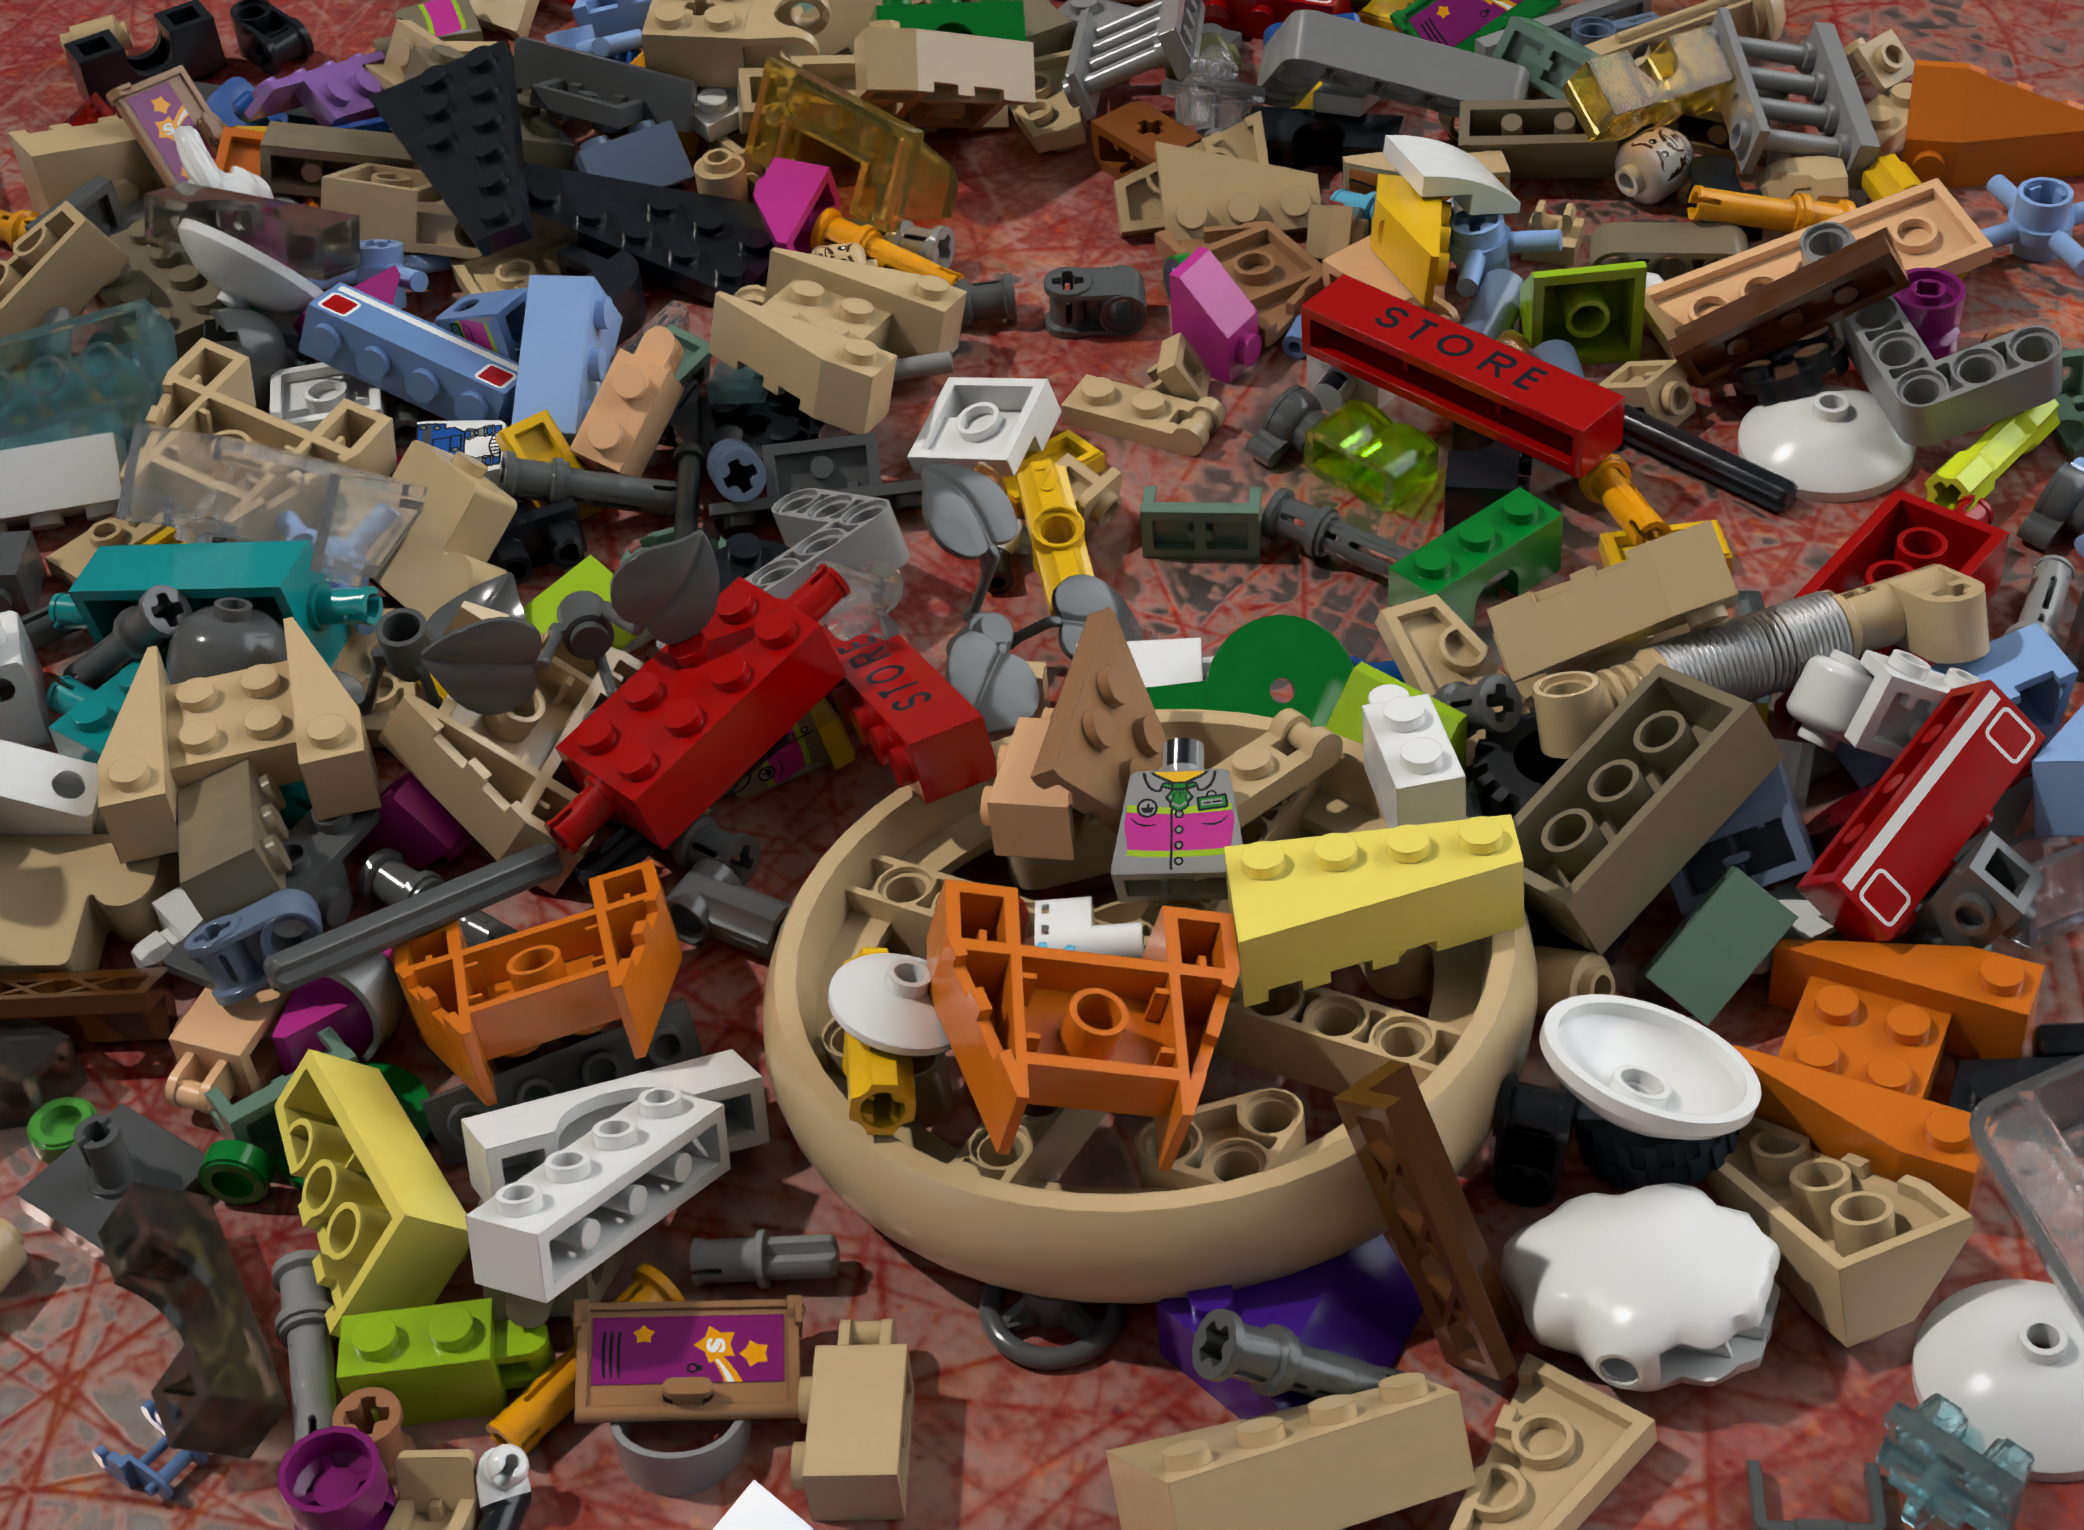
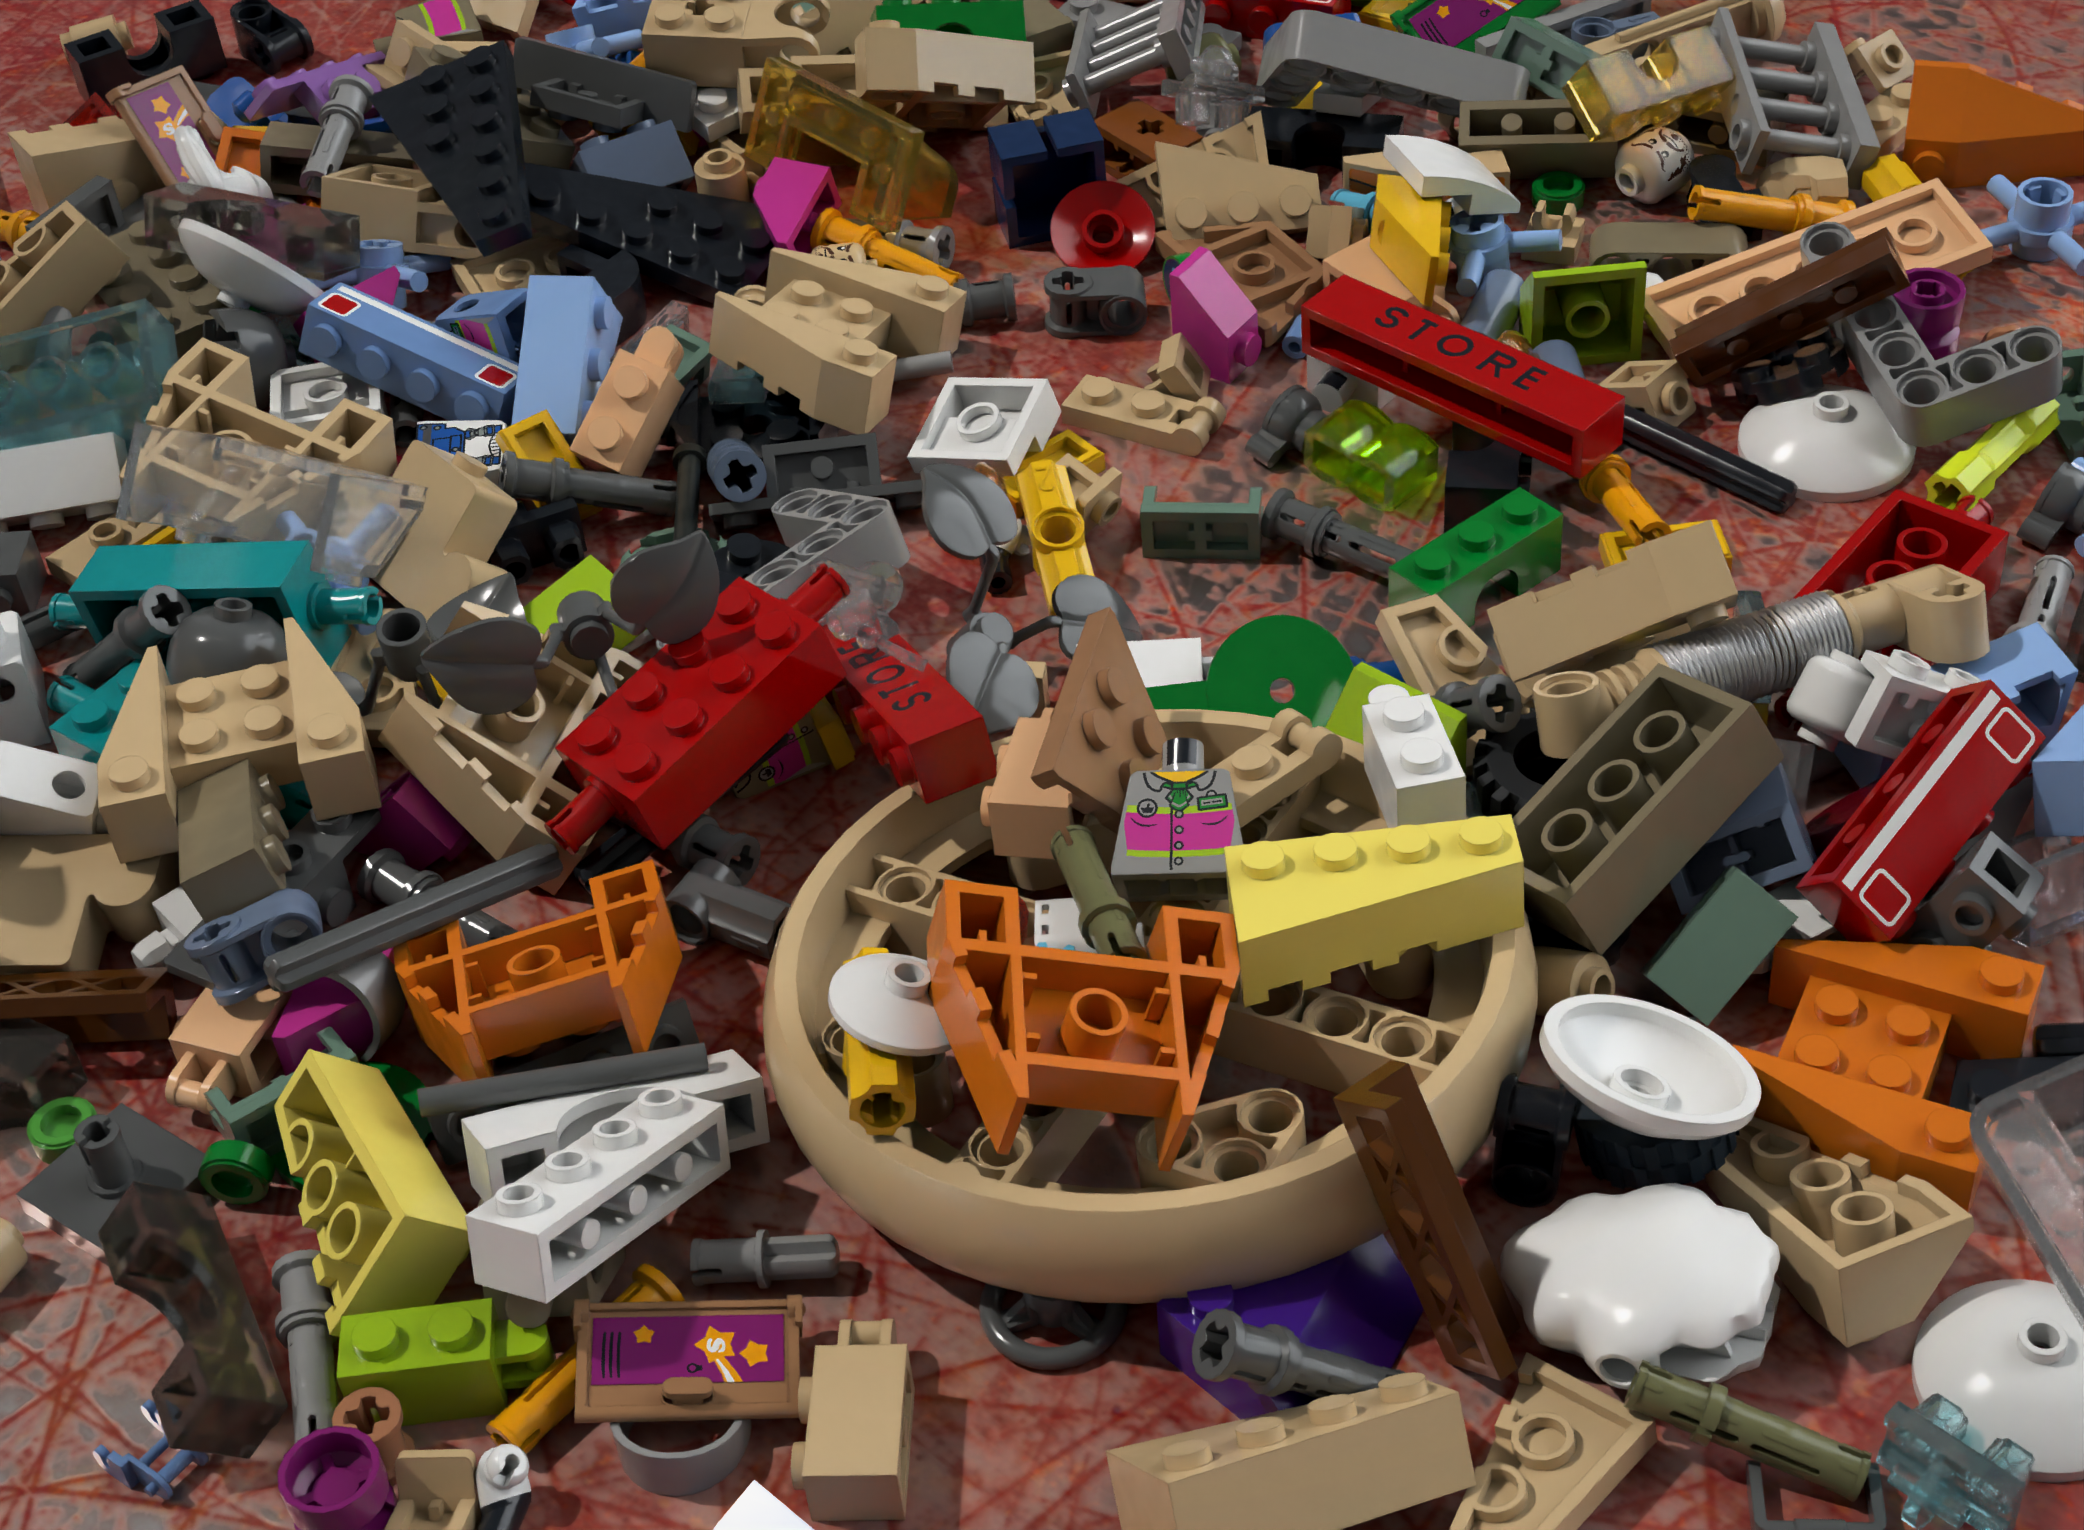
(340, 123): none -> light grey pin
(562, 1079): none -> dark grey bar
(868, 638): none -> clear hinge
(1039, 167): none -> dark blue piece
(1099, 209): none -> red dish
(1104, 917): none -> olive pin
(1558, 190): none -> green tile
(1759, 1434): none -> olive pin

